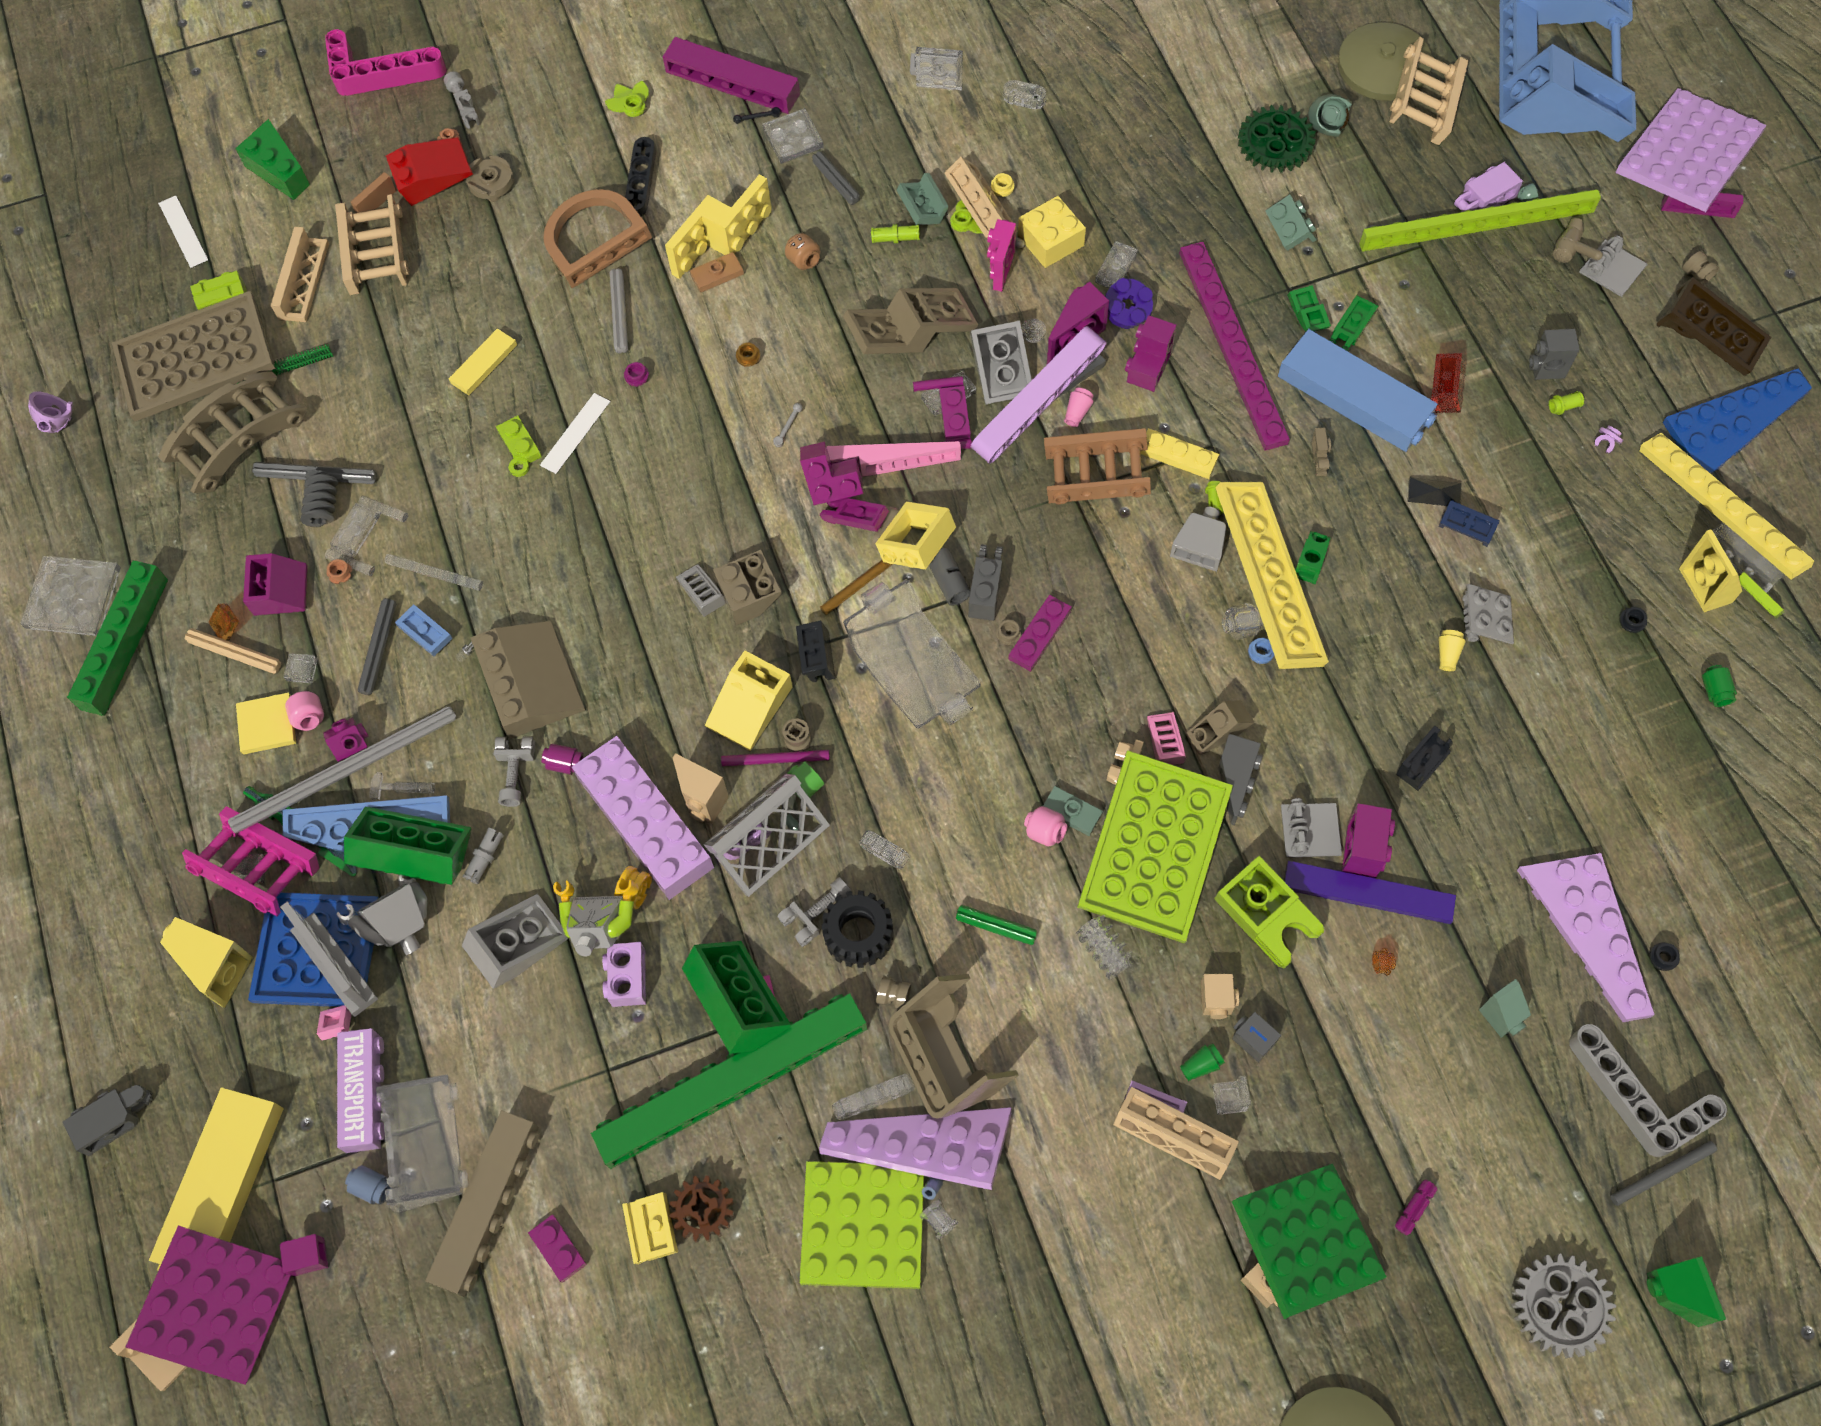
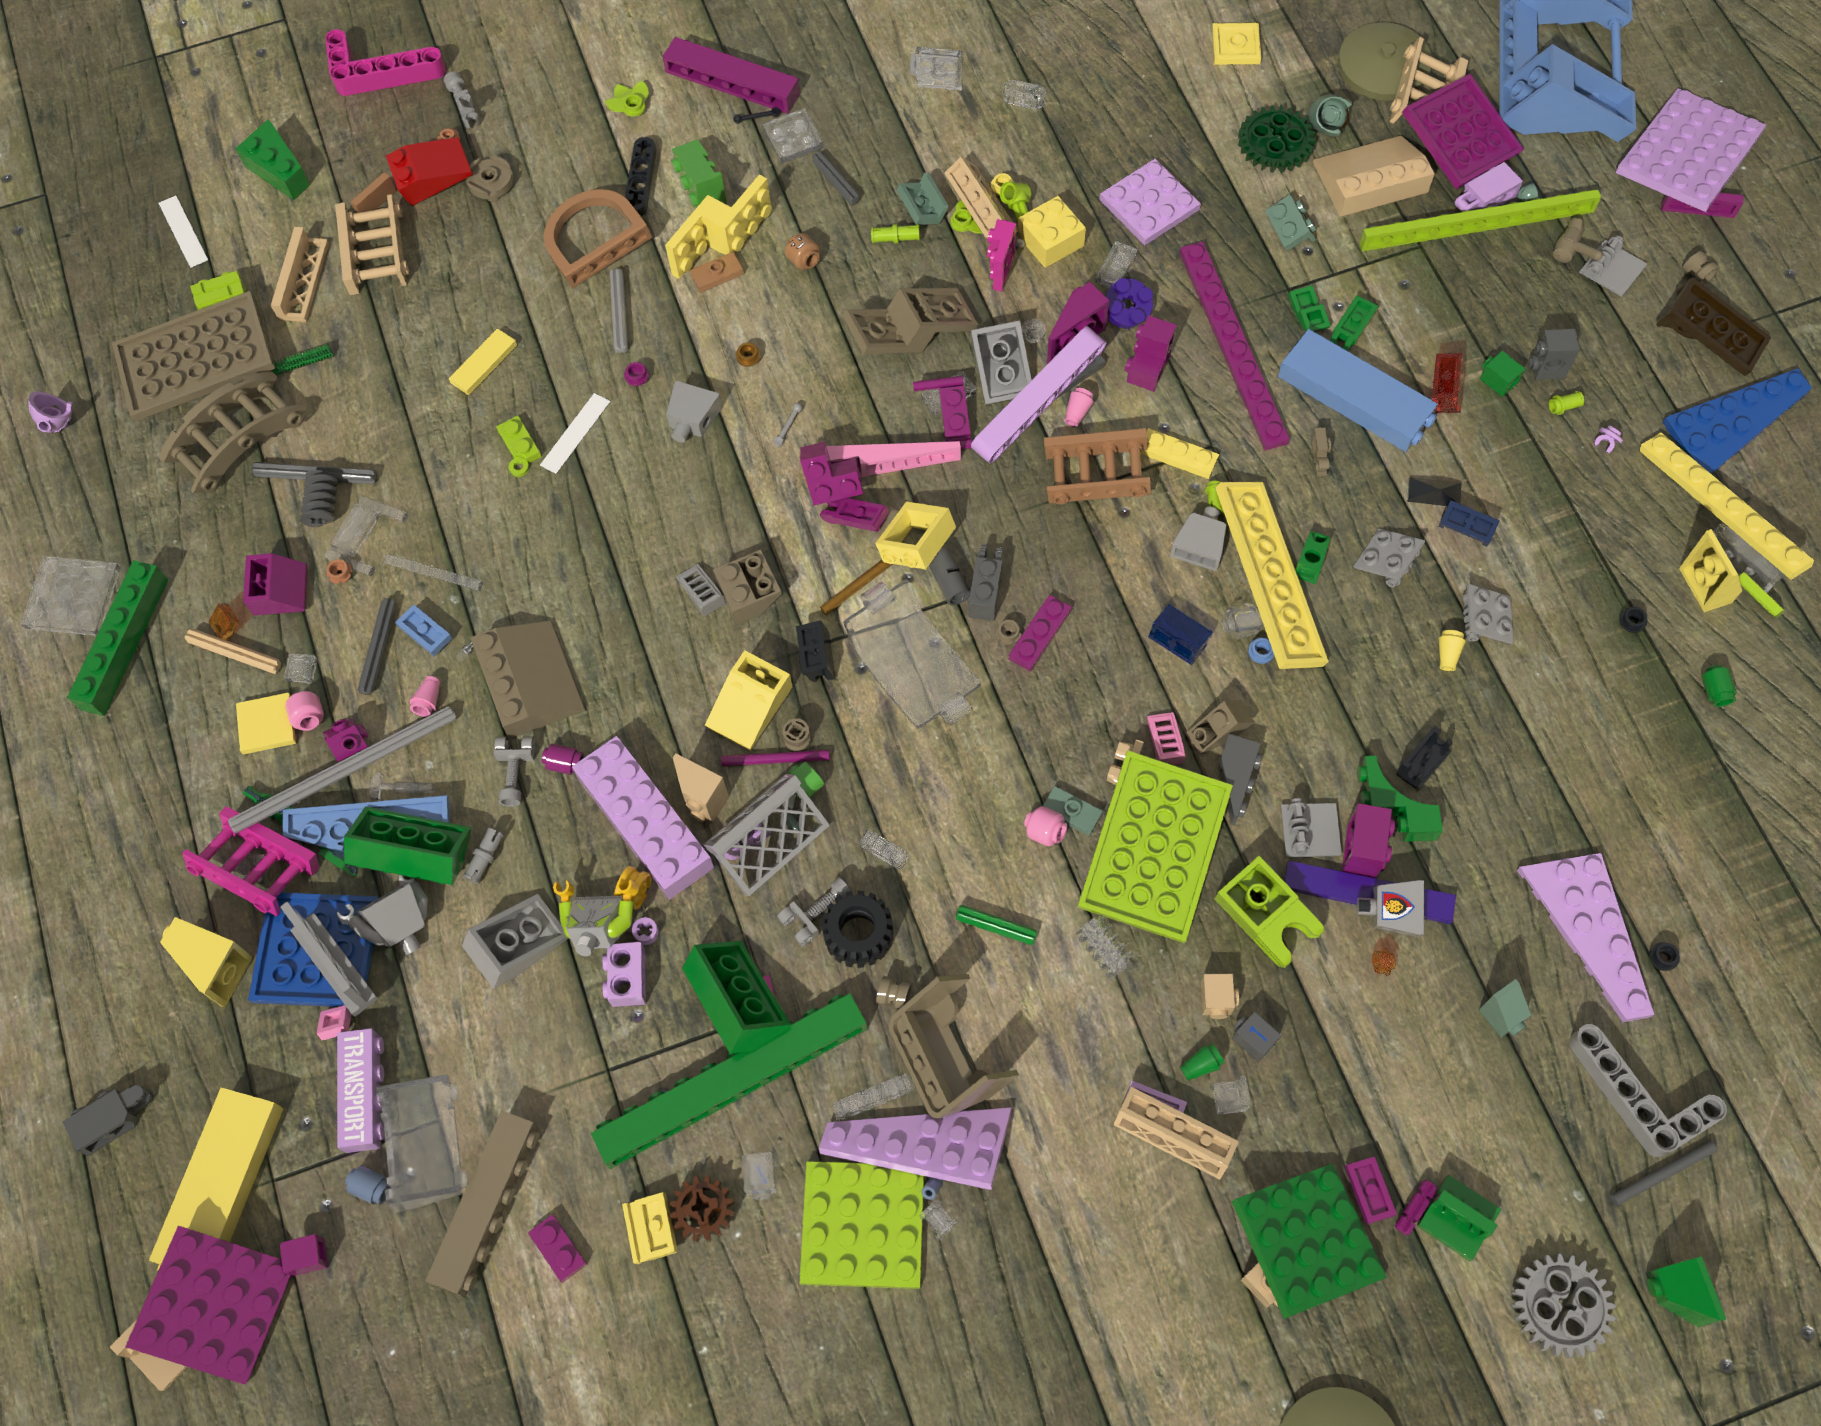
(426, 696): none -> bright pink cone
(646, 922): none -> lavender bush
(691, 410): none -> light grey torso
(697, 173): none -> bright green wedge
(759, 1175): none -> clear brick
(1016, 196): none -> lime axle
(1149, 201): none -> lavender plate
(1180, 634): none -> clear blue hinge
(1236, 43): none -> light yellow tile
(1370, 1190): none -> magenta plate
(1374, 175): none -> tan slope
(1389, 555): none -> light grey hinge
(1396, 907): none -> light grey torso
(1414, 819): none -> green arch
(1459, 1218): none -> green bracket
(1462, 130): none -> magenta plate
(1502, 373): none -> green brick

